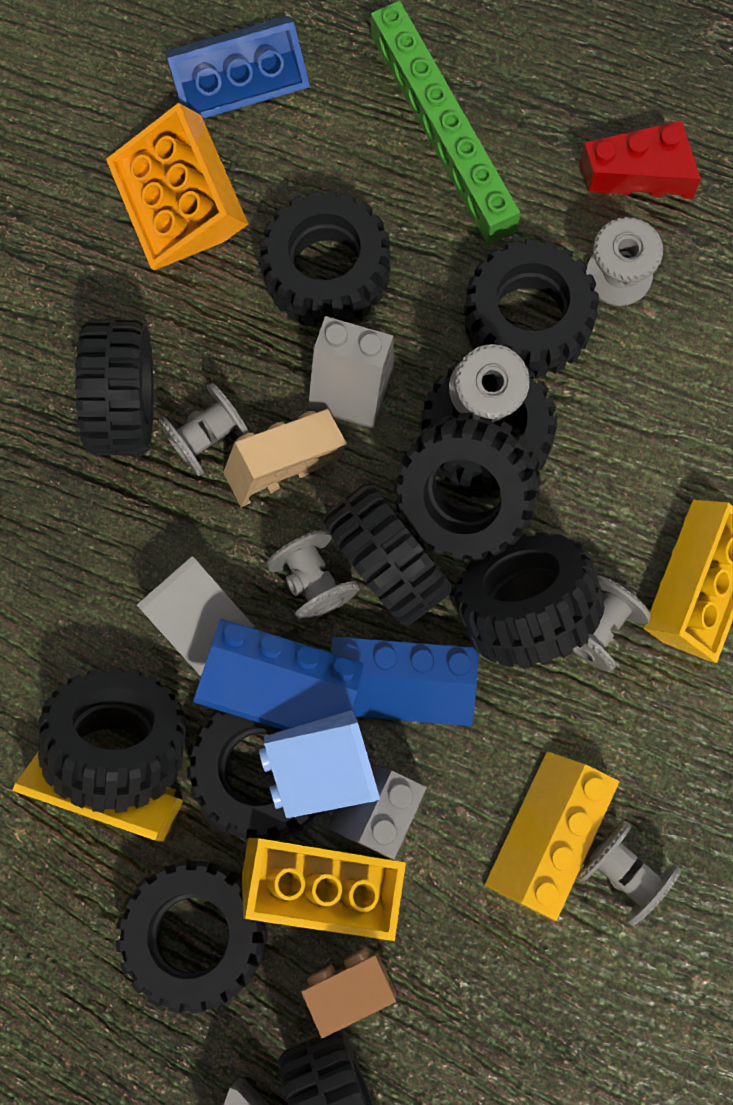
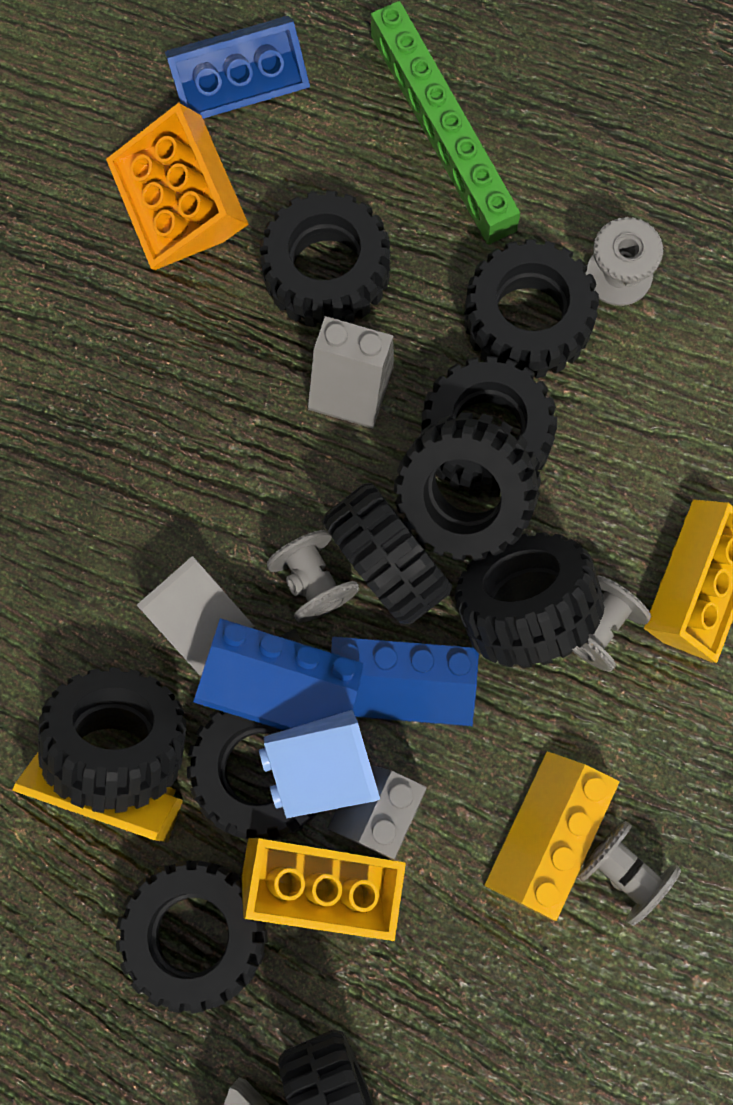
(114, 387): black tyre -> none
(204, 428): light grey hose -> none
(282, 452): tan wedge -> none
(348, 993): medium nougat brick -> none
(506, 372): light grey hose -> none
(643, 161): red wedge -> none

